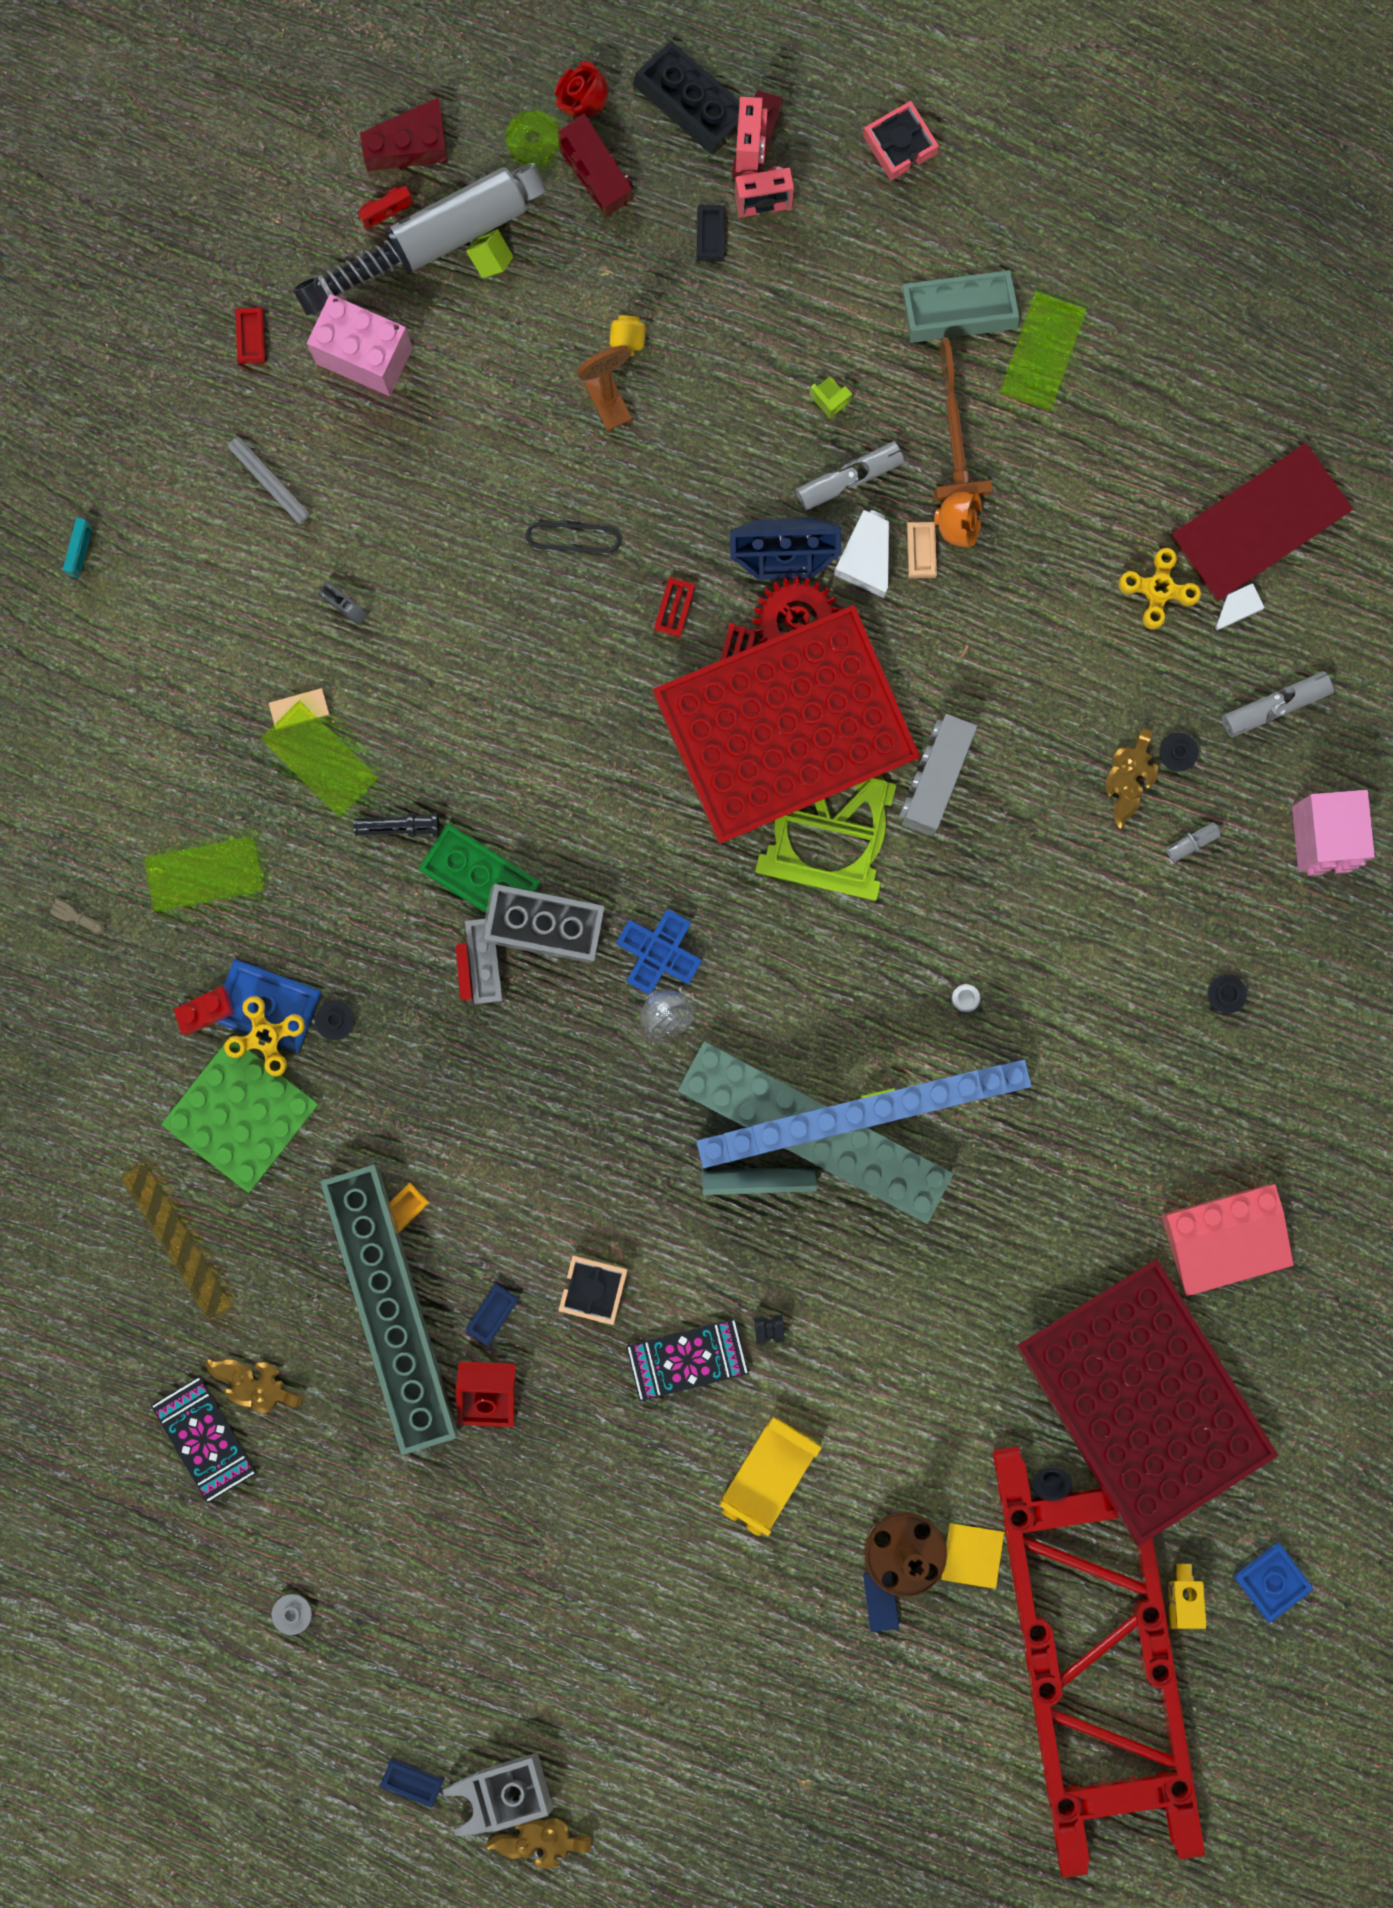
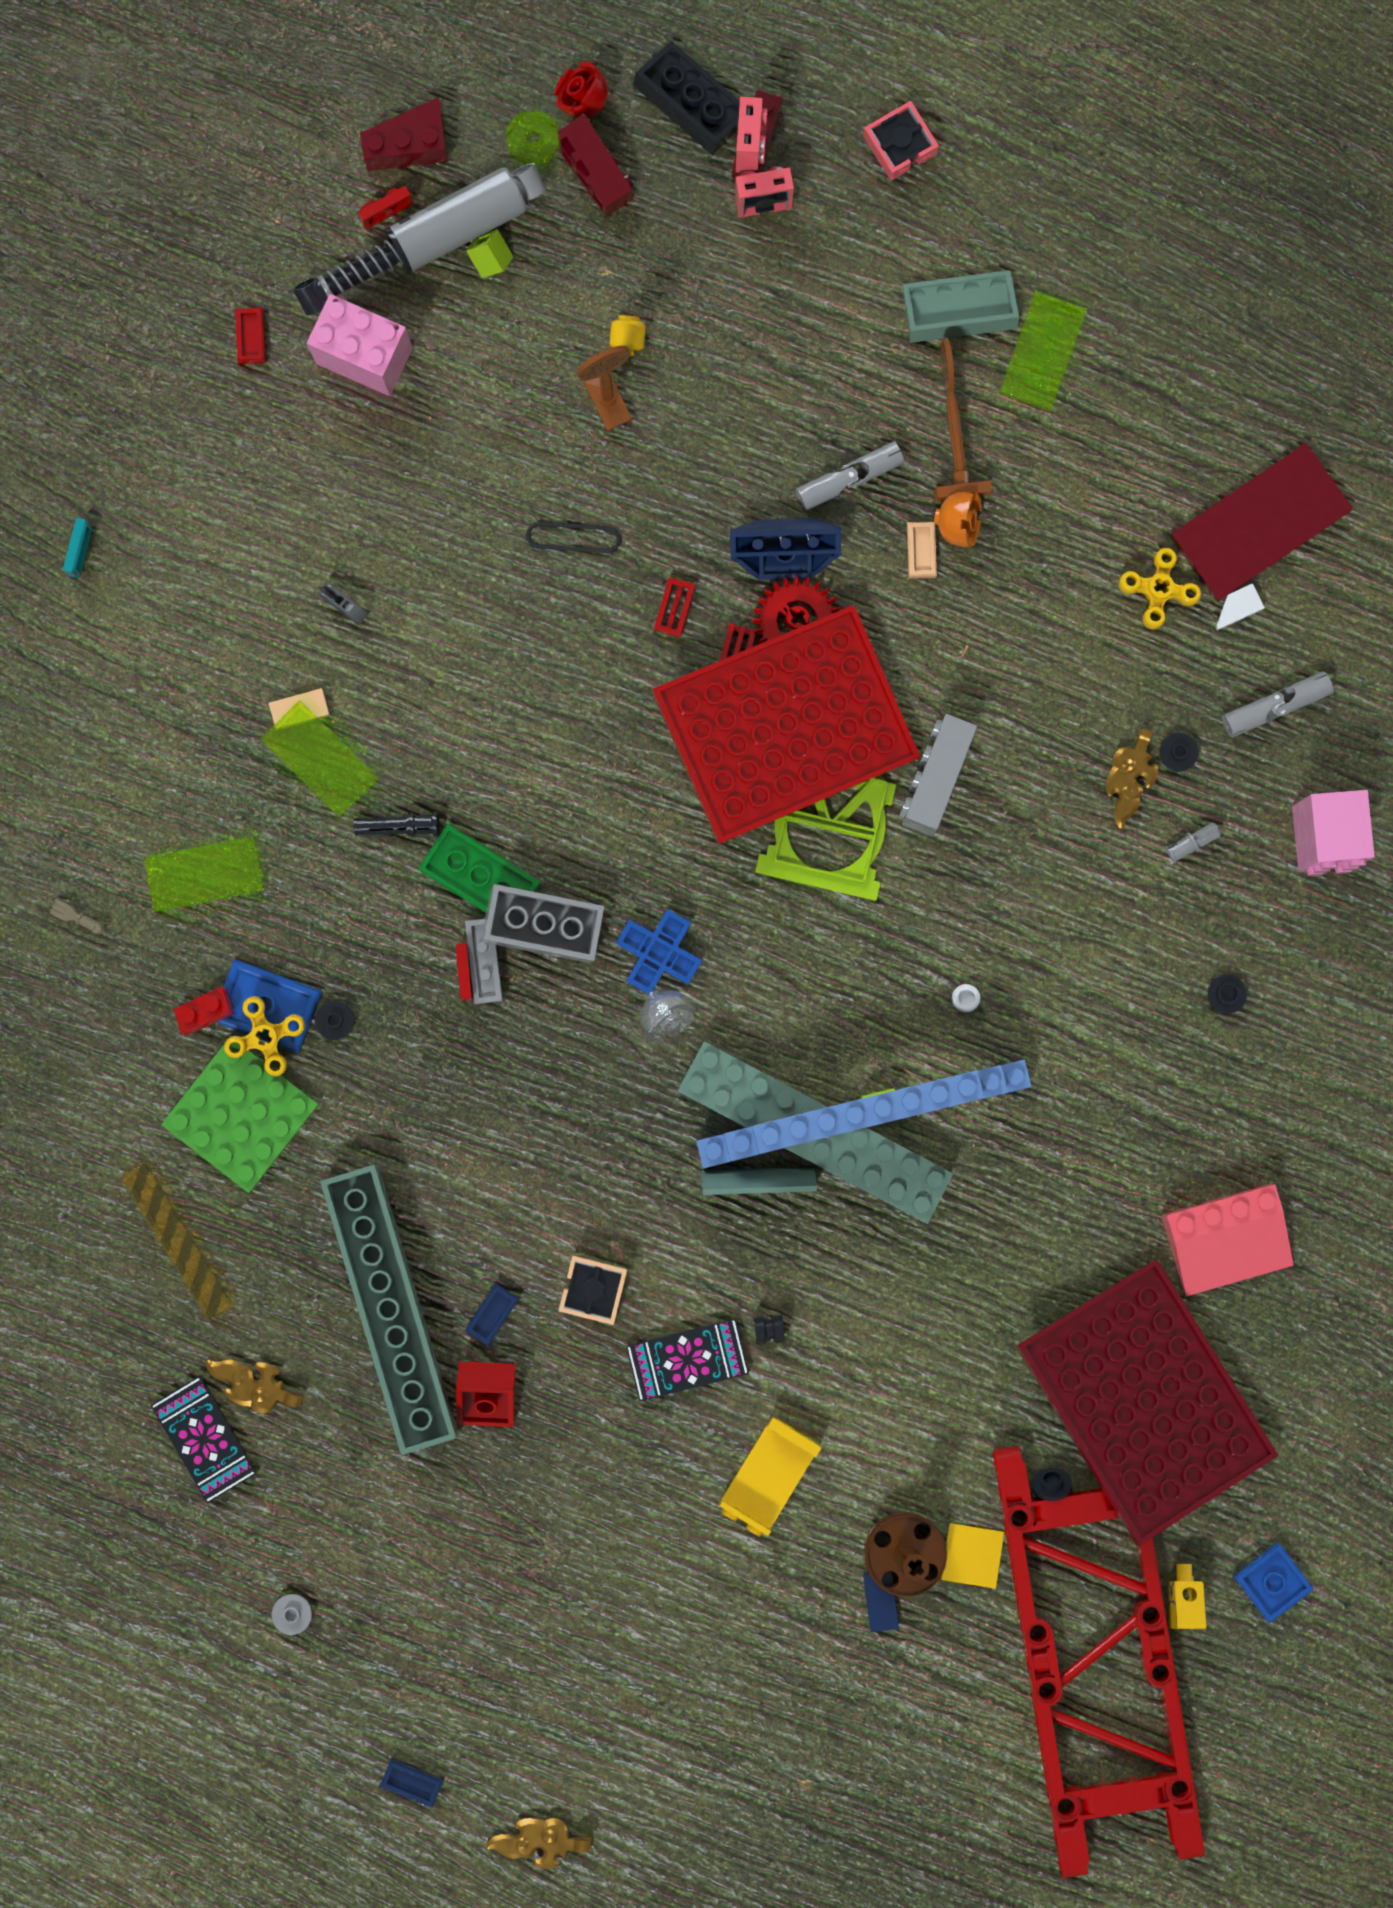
(268, 480): light grey axle -> none
(407, 1206): light orange tile -> none
(491, 1796): light grey brick -> none
(710, 233): black tile -> none
(830, 396): lime panel -> none
(866, 554): white slope -> none

